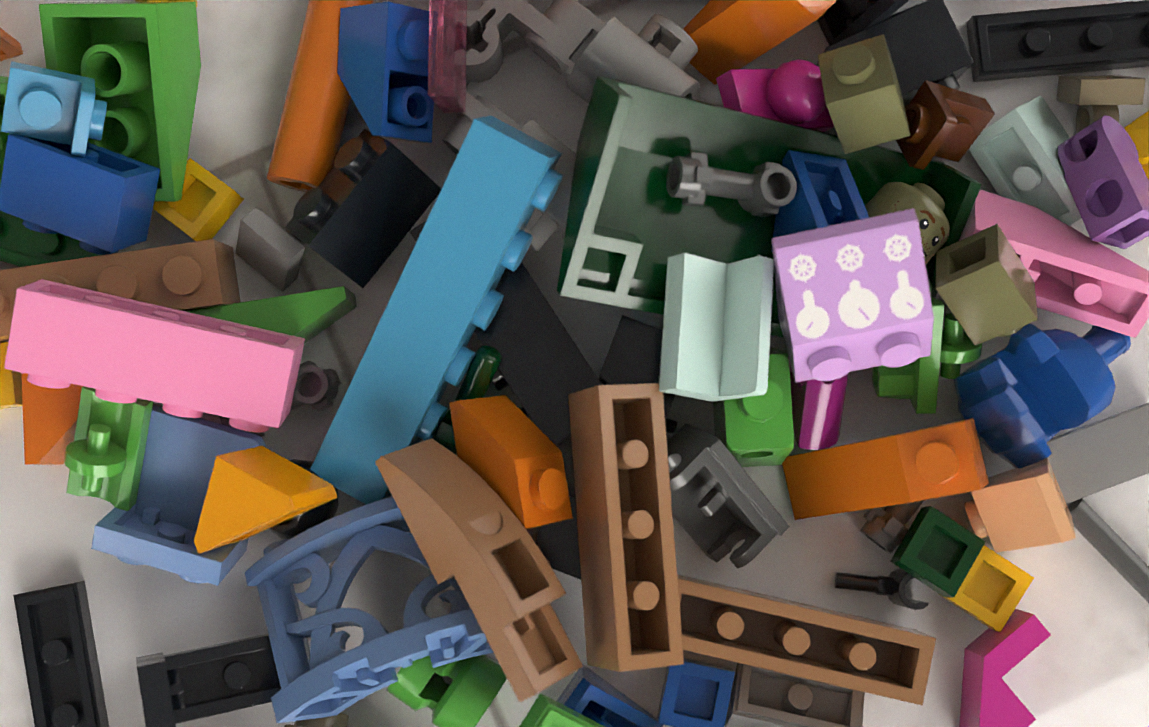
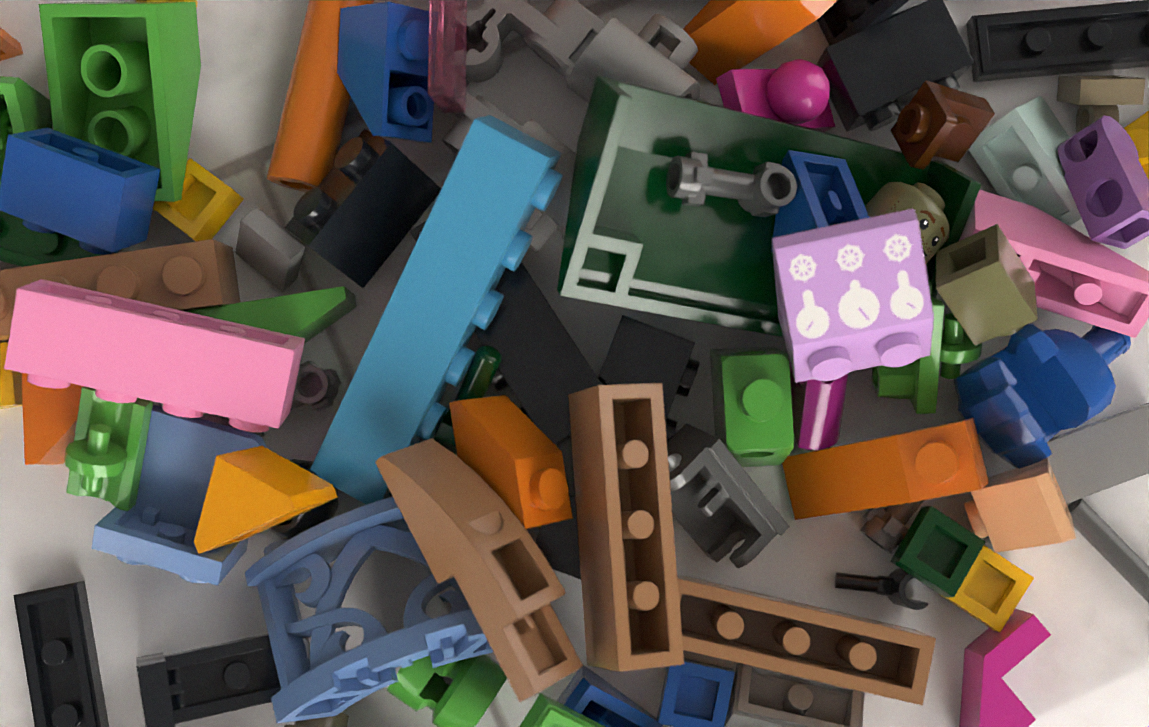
(53, 107): dark azure bracket -> none
(716, 327): light aqua panel -> none
(863, 94): olive brick -> none

